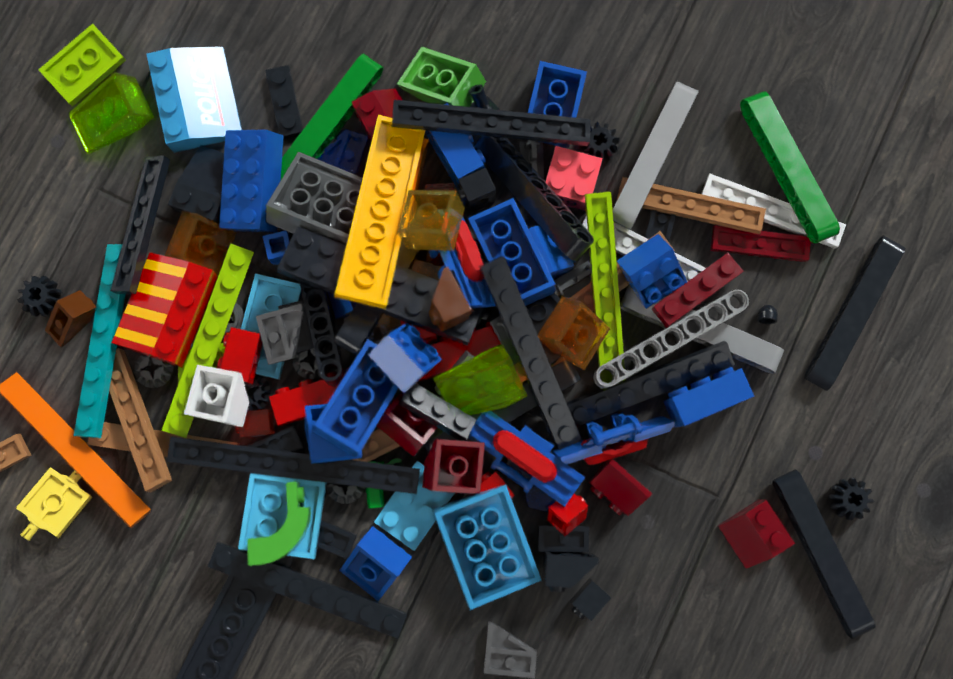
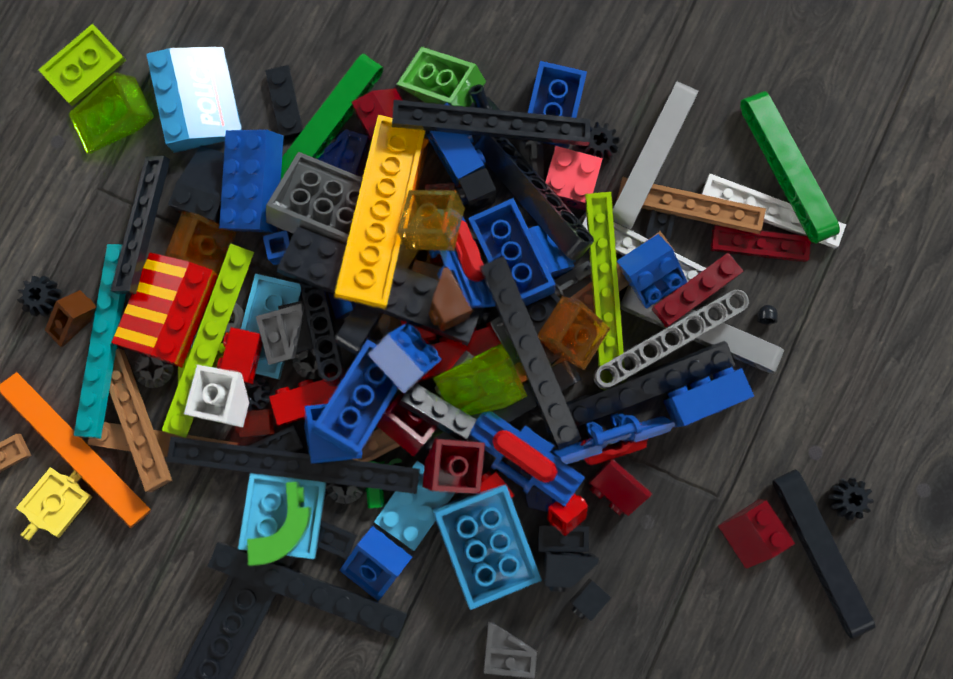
(854, 313): black beam -> none

